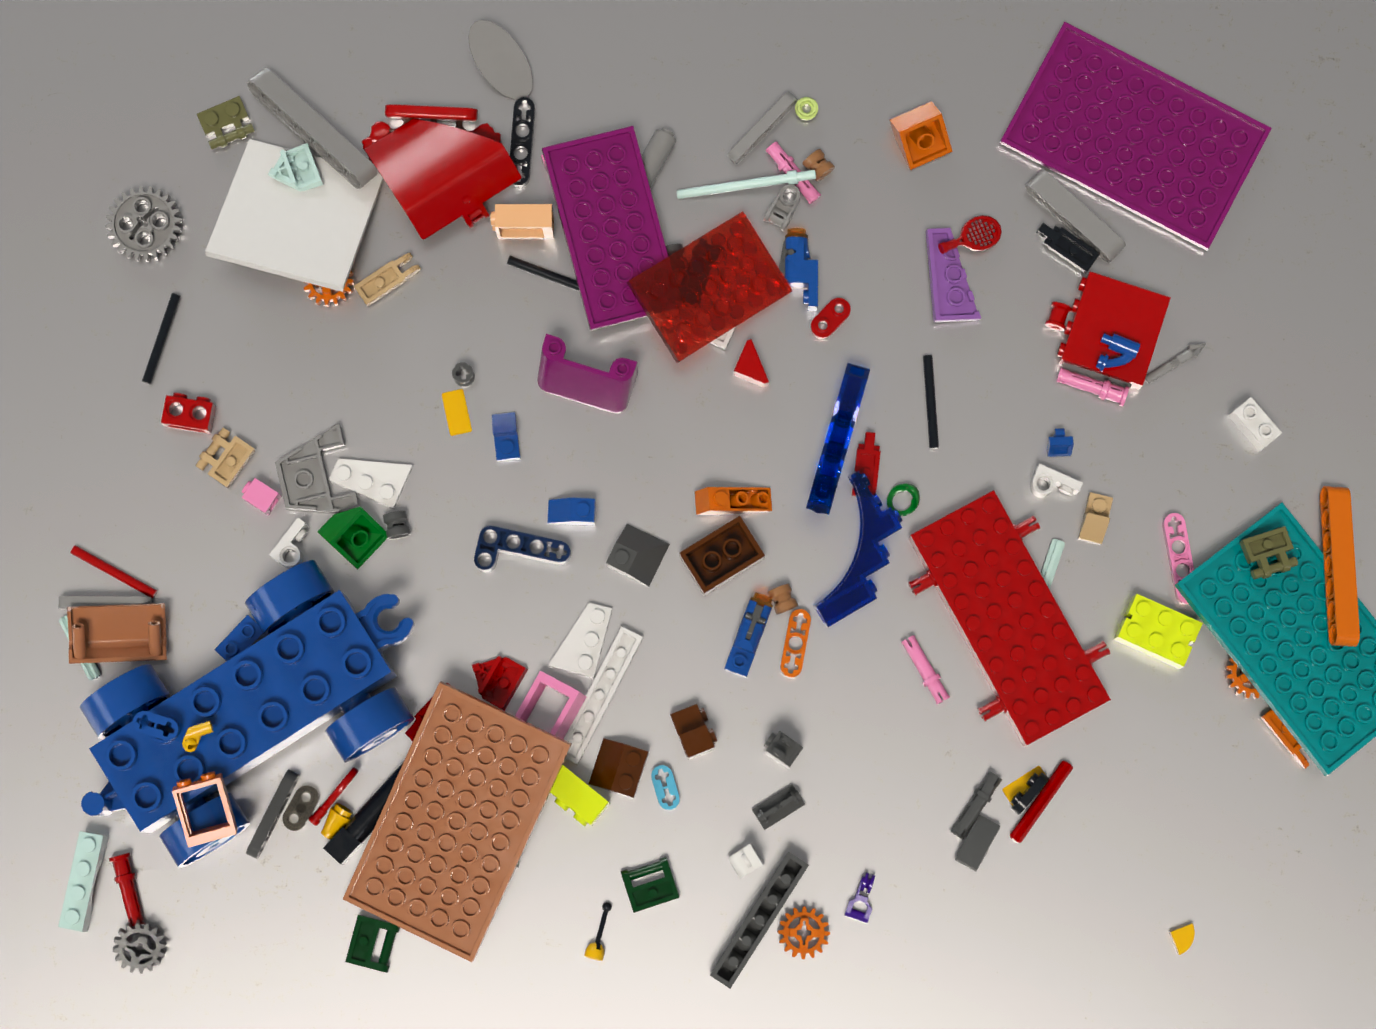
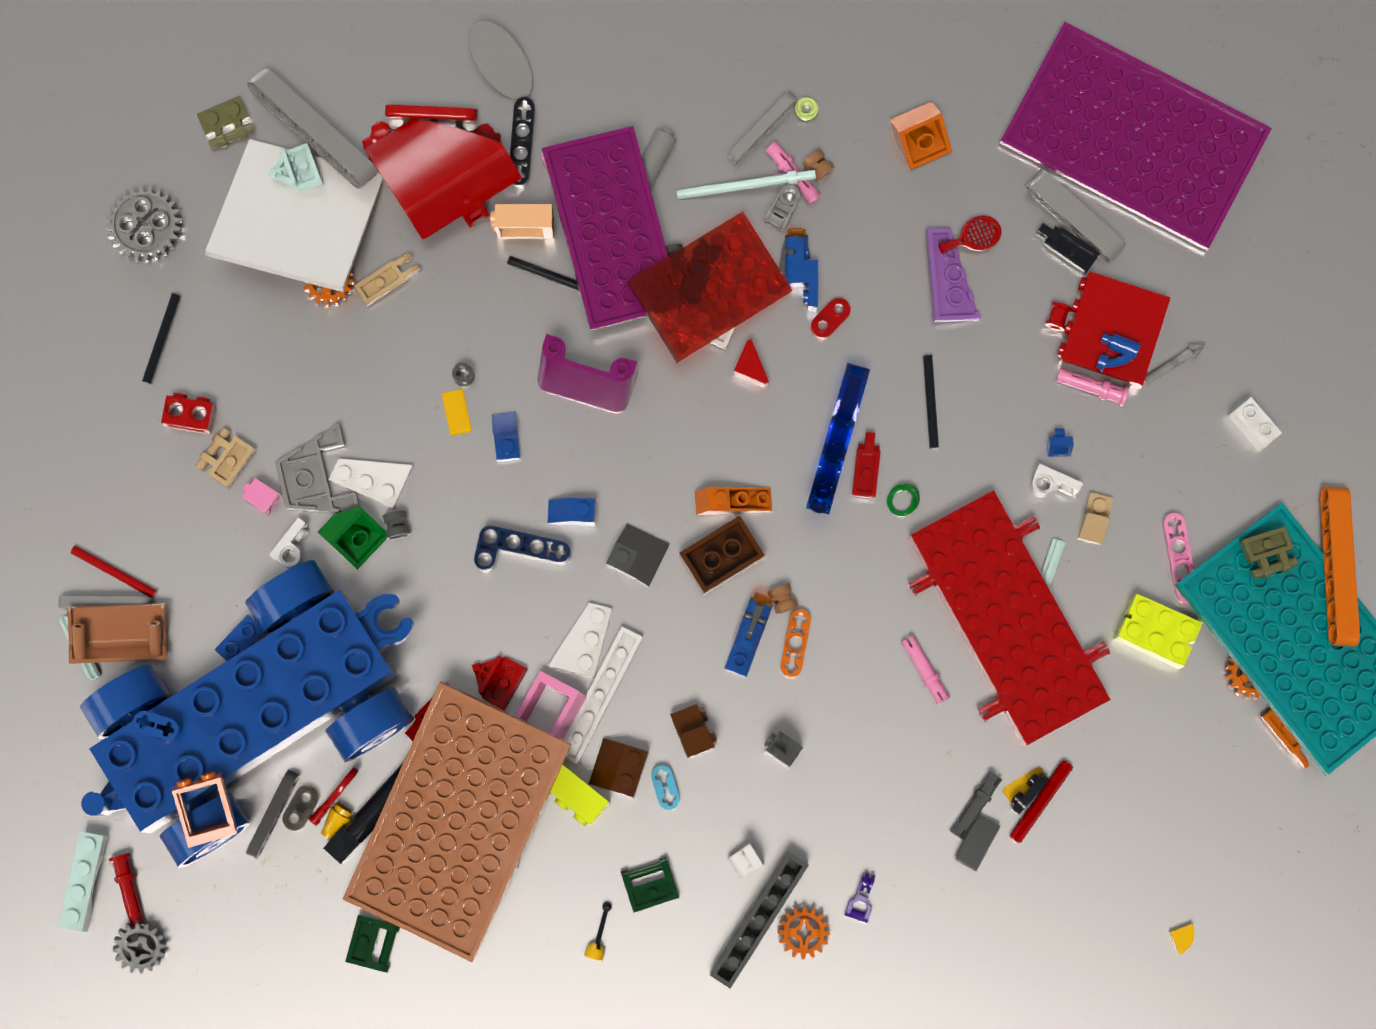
(194, 735): yellow arm -> none
(778, 807): dark grey hinge -> none
(875, 525): clear blue arch -> none

